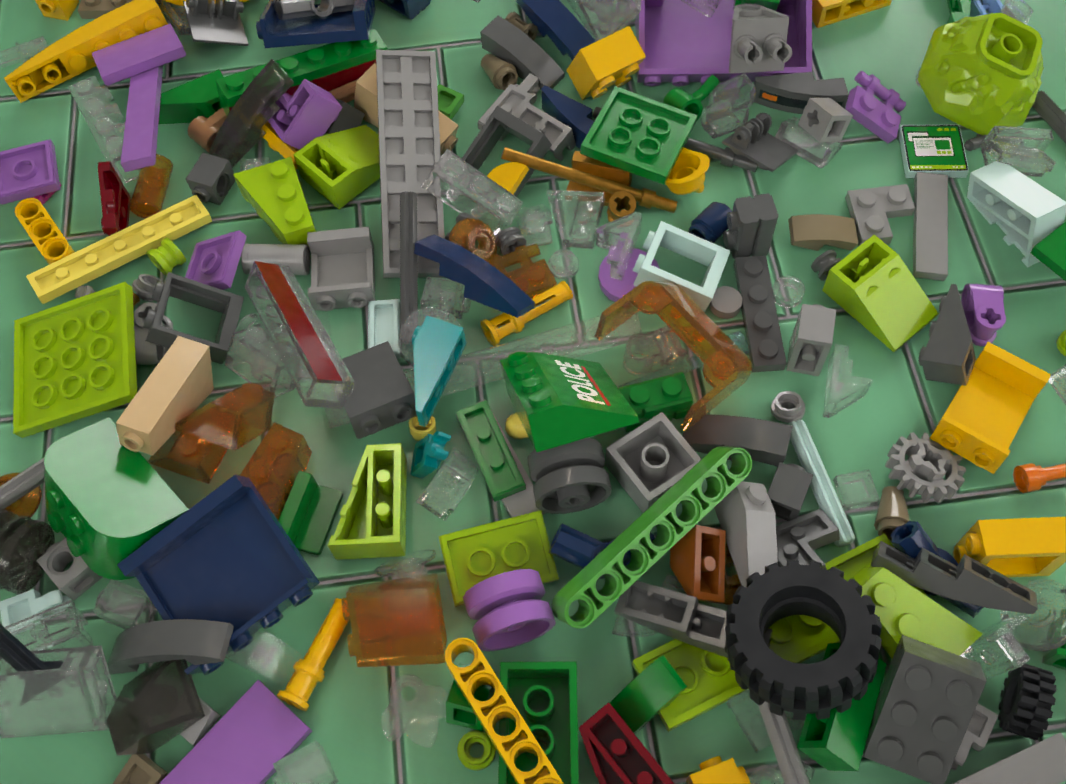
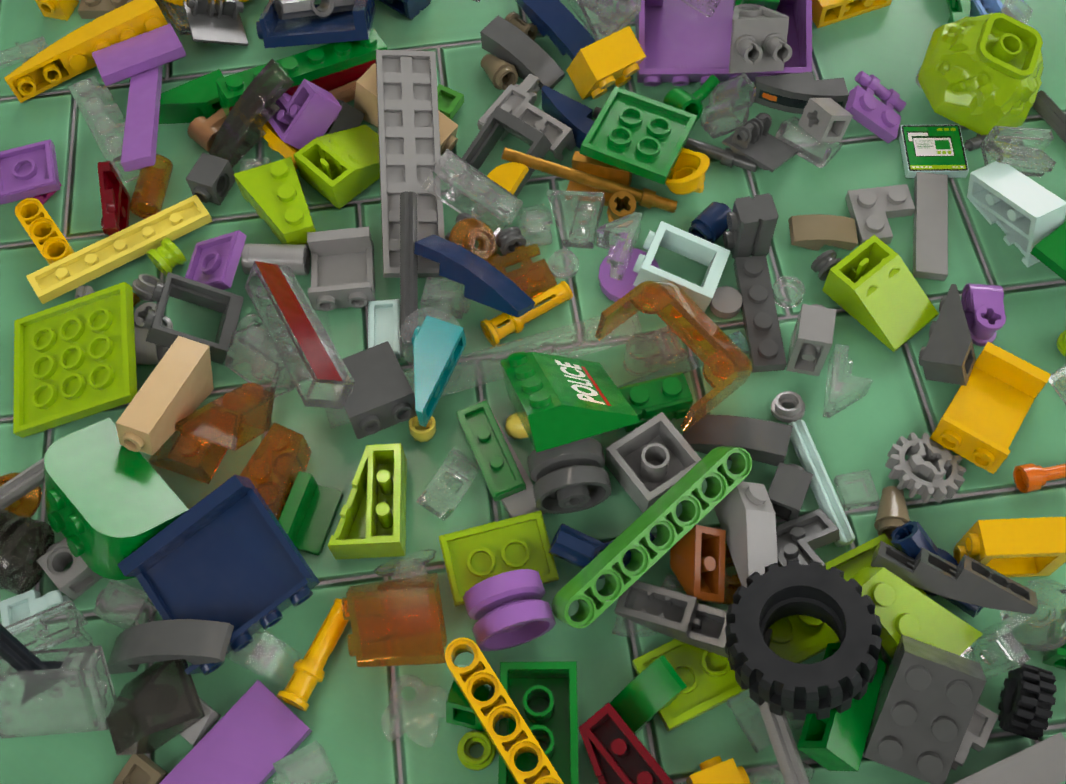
(429, 454): teal plate -> none

